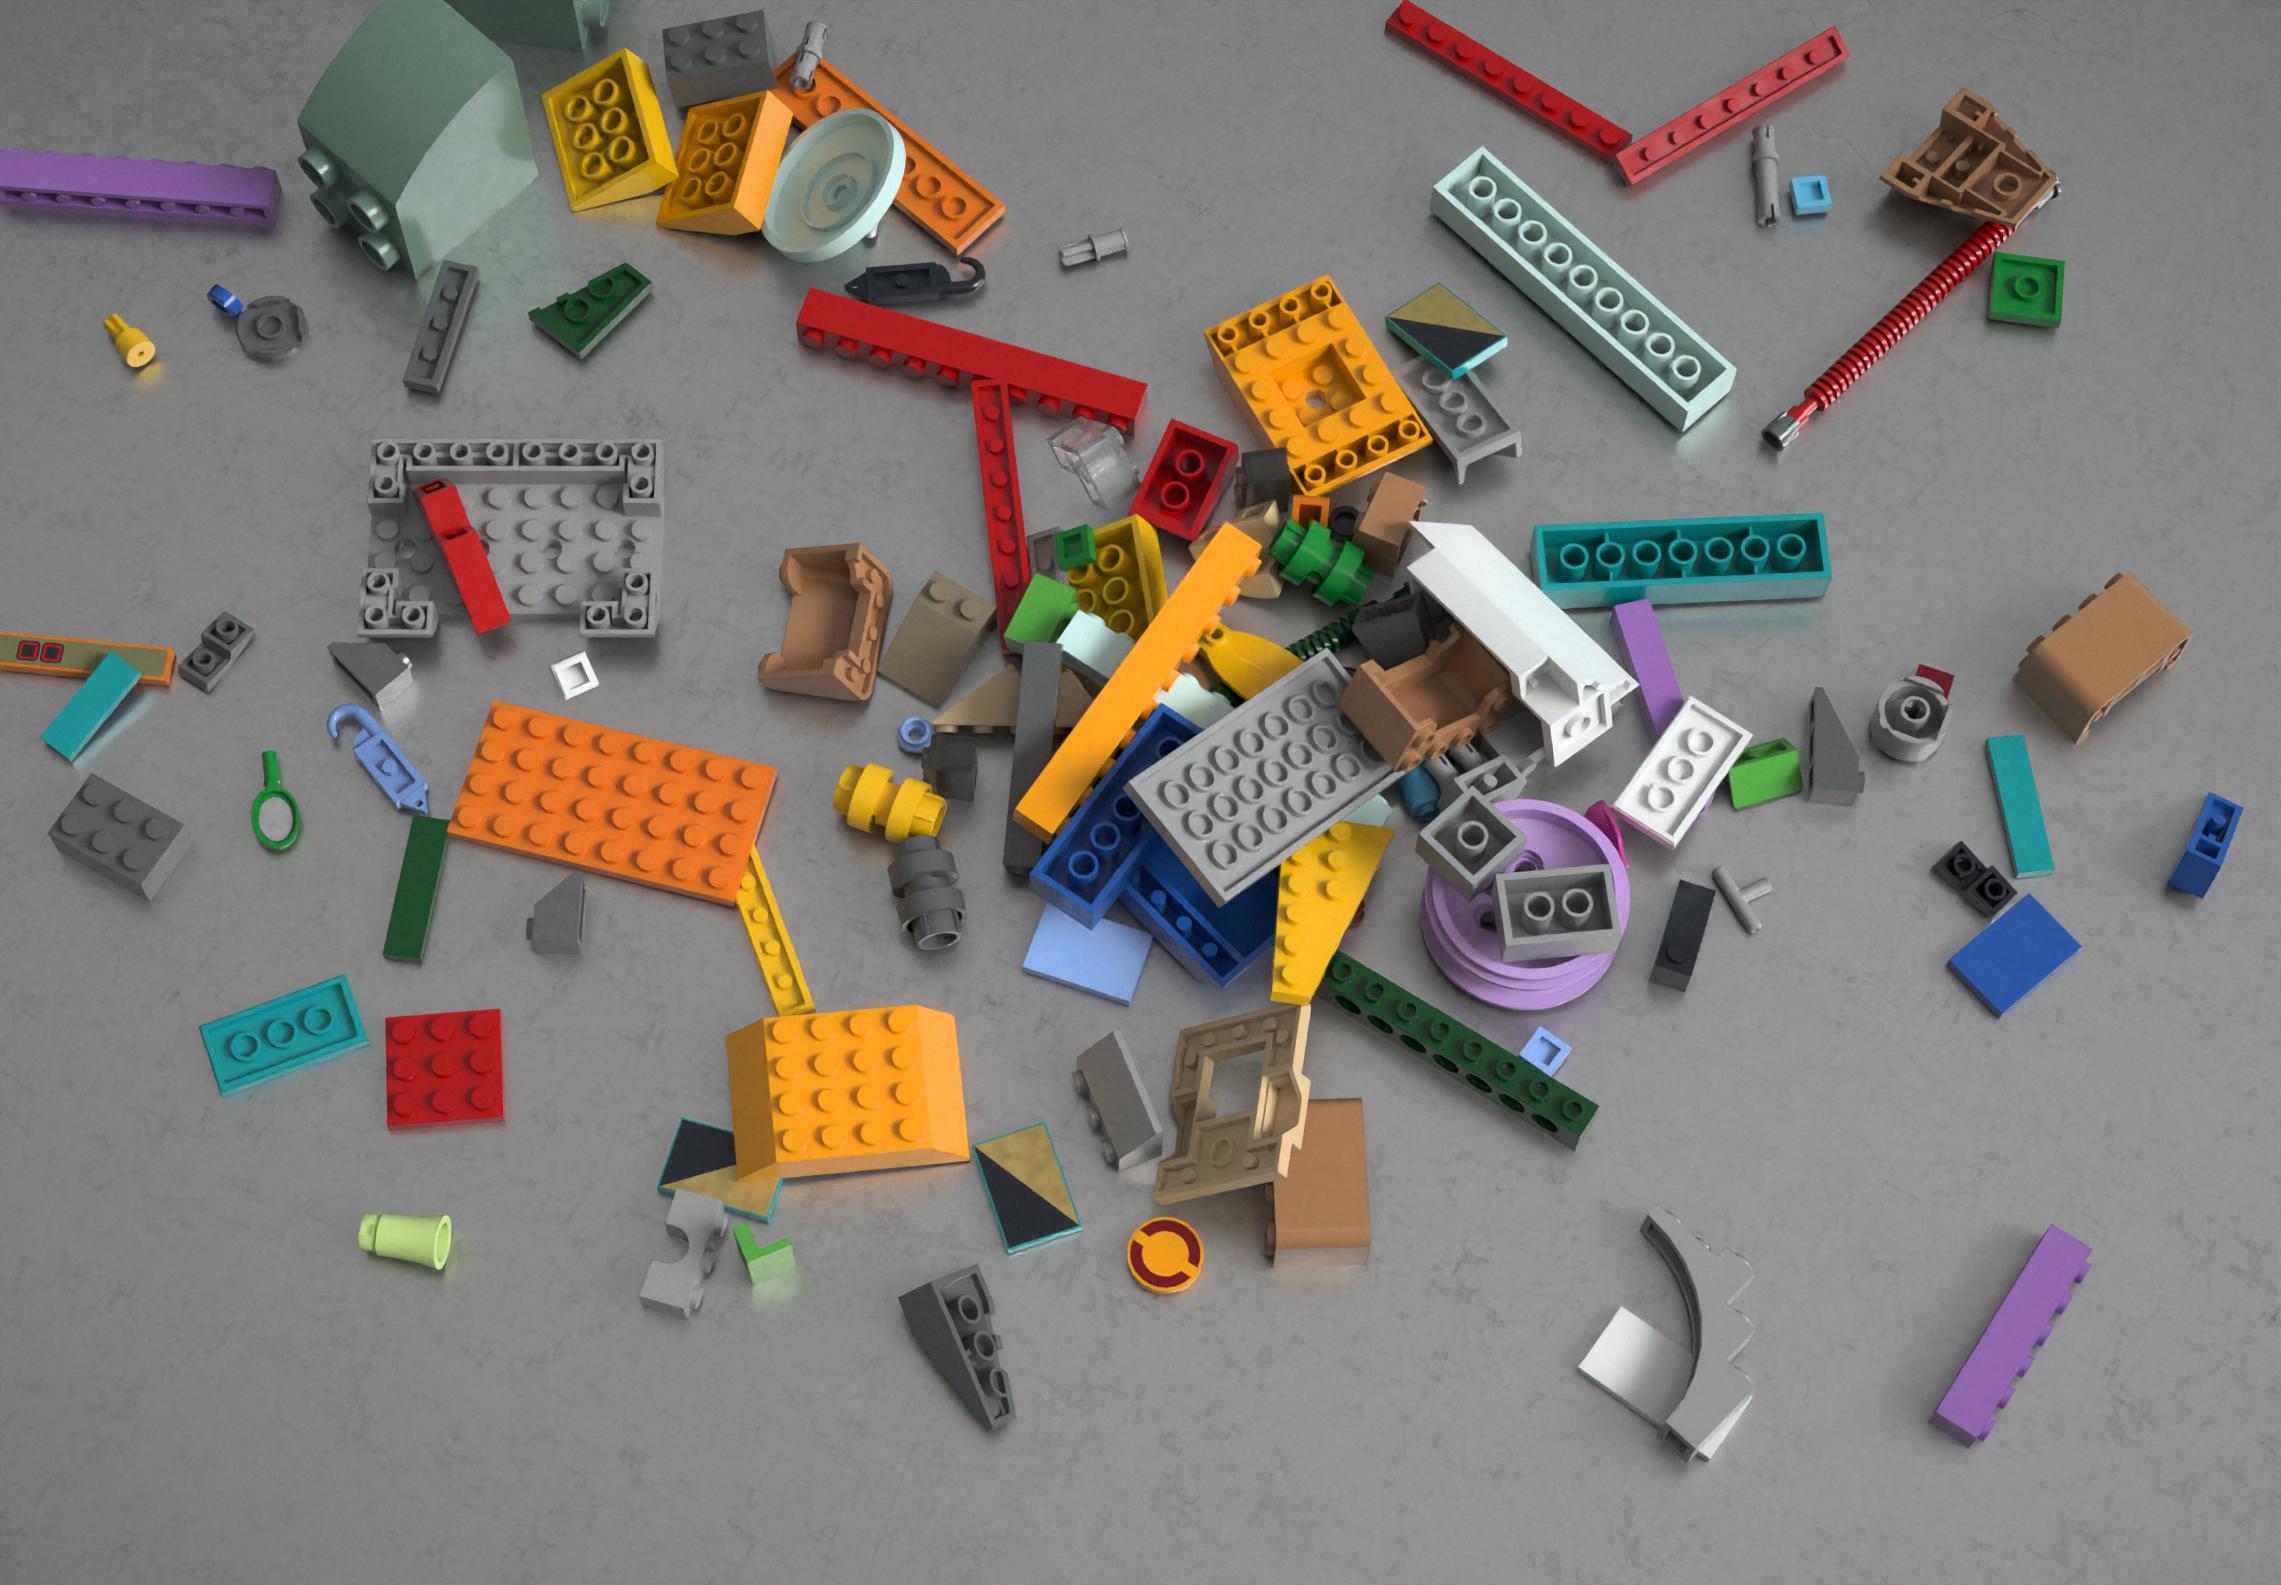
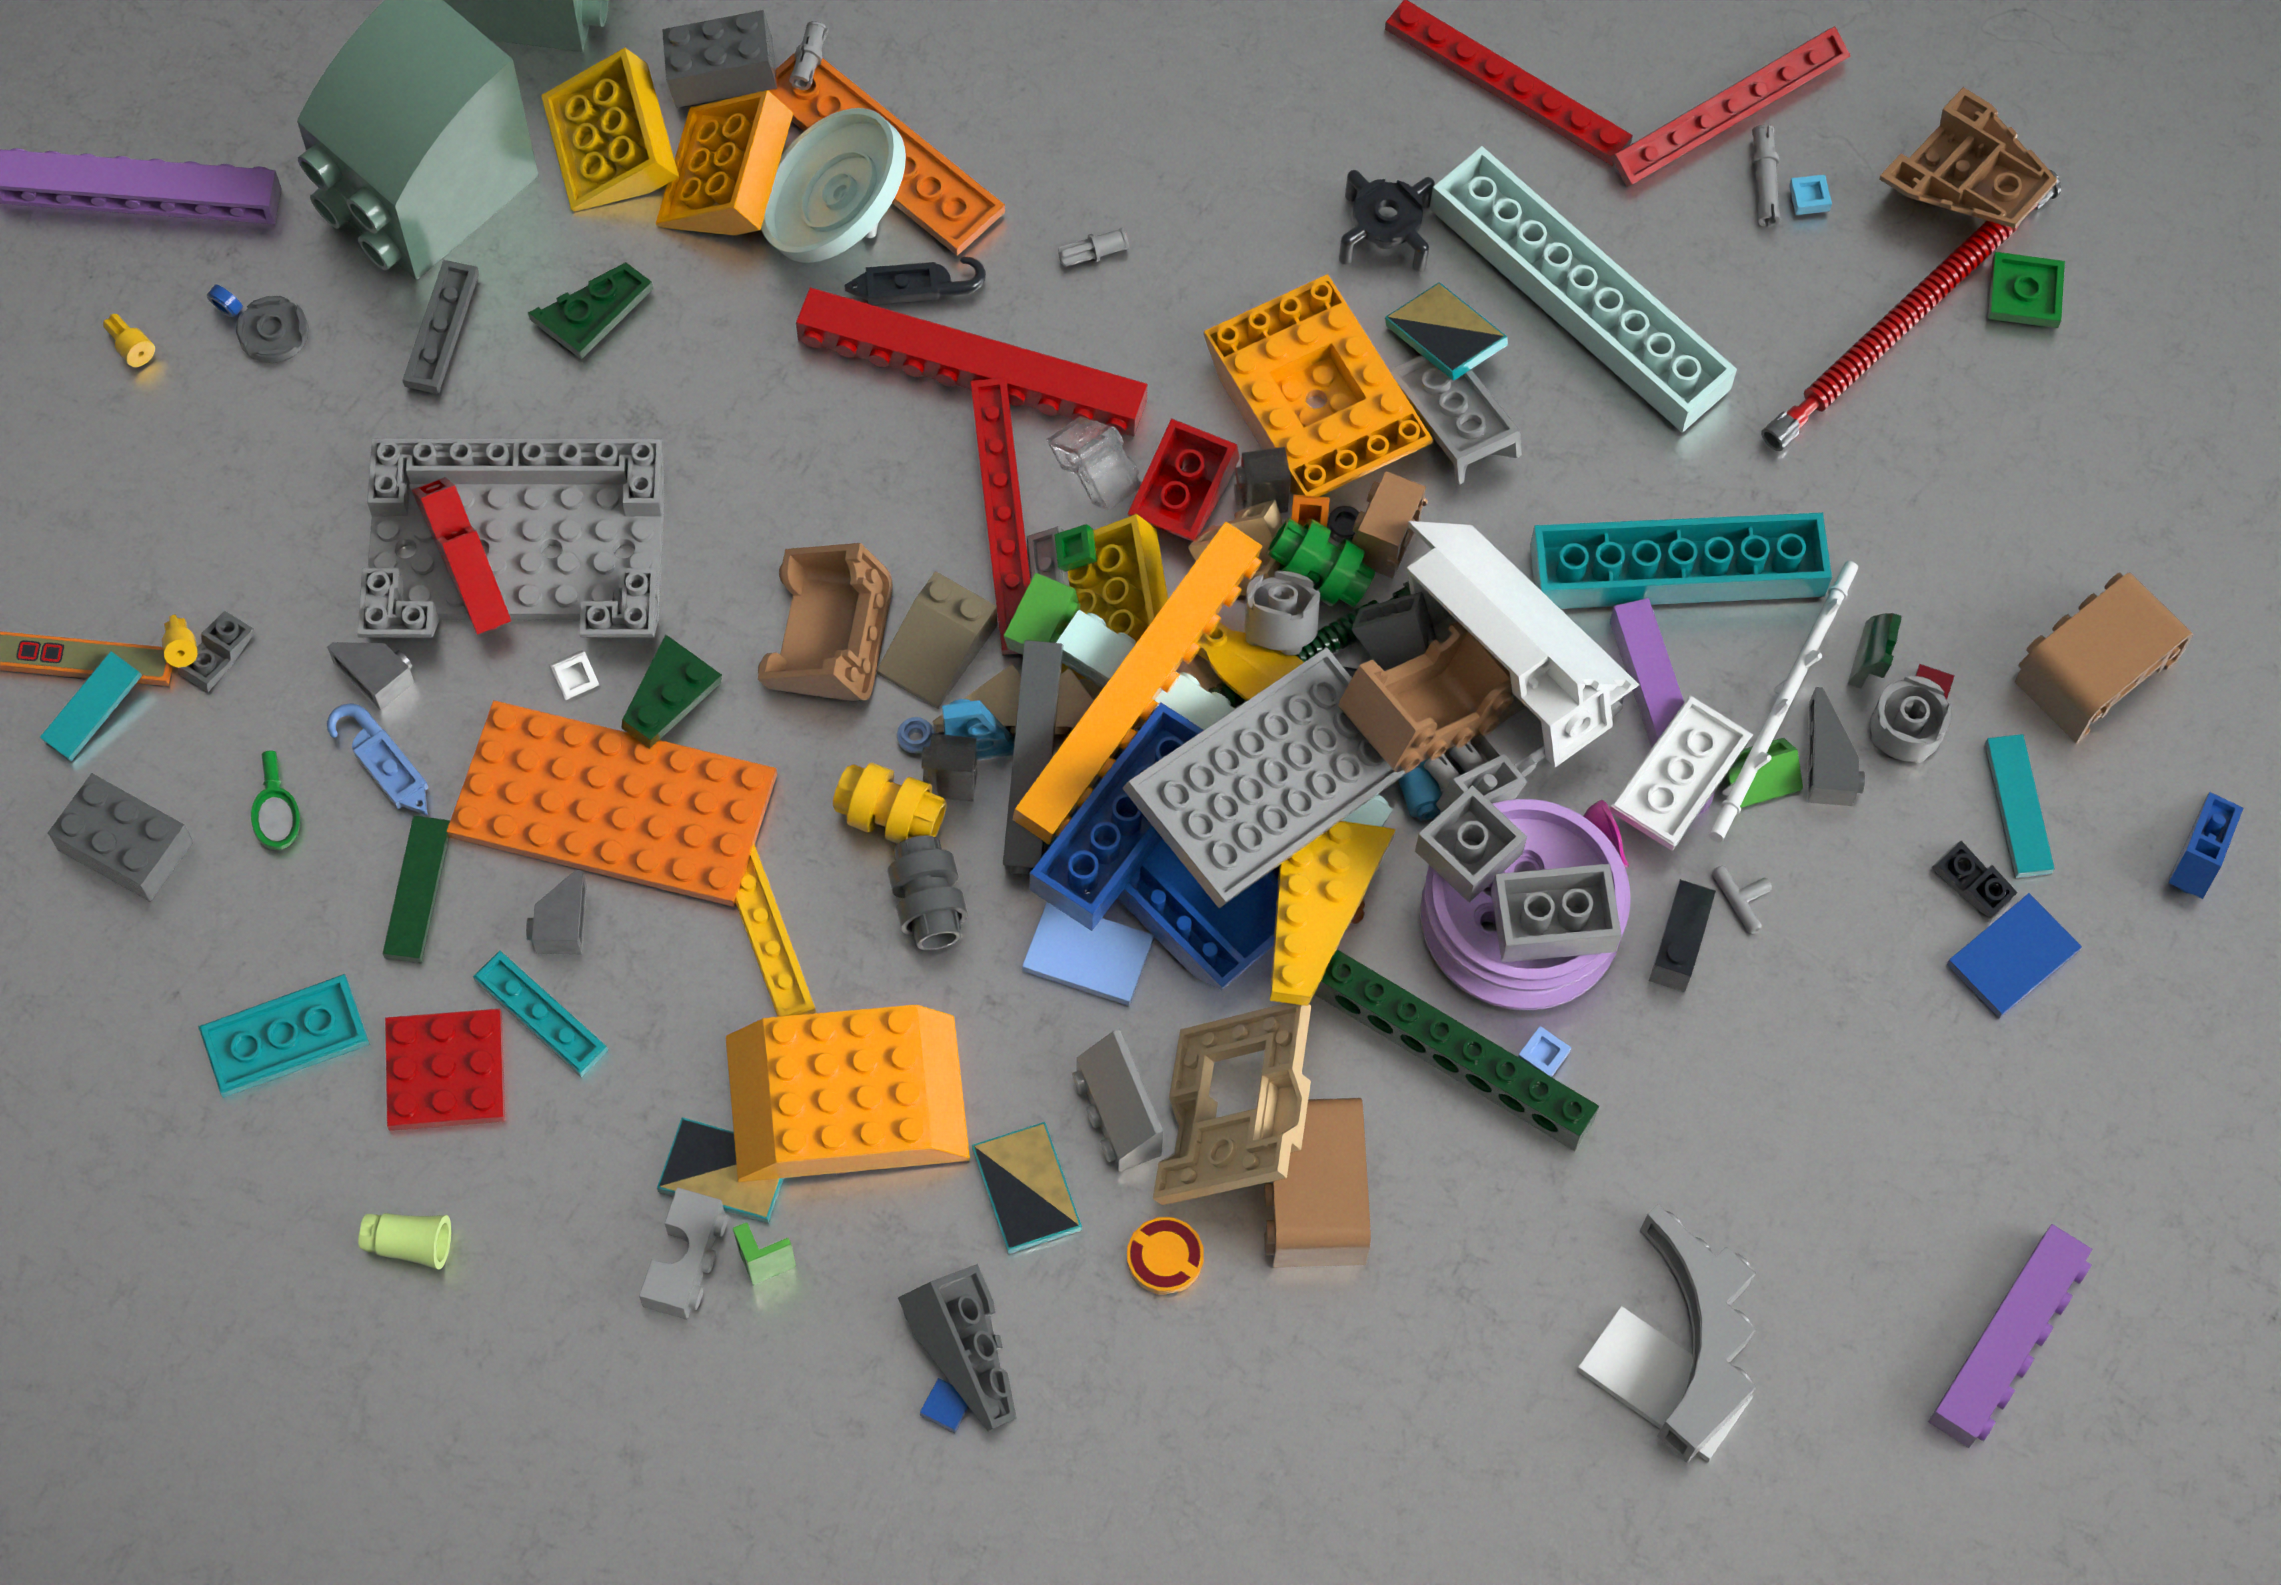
(178, 643): none -> yellow piece
(540, 1013): none -> teal tile
(668, 692): none -> dark green wing
(944, 1406): none -> blue tile
(974, 720): none -> dark azure wing
(1281, 612): none -> light grey brick
(1387, 230): none -> black plate
(1787, 690): none -> white plant
(1875, 648): none -> dark green slope

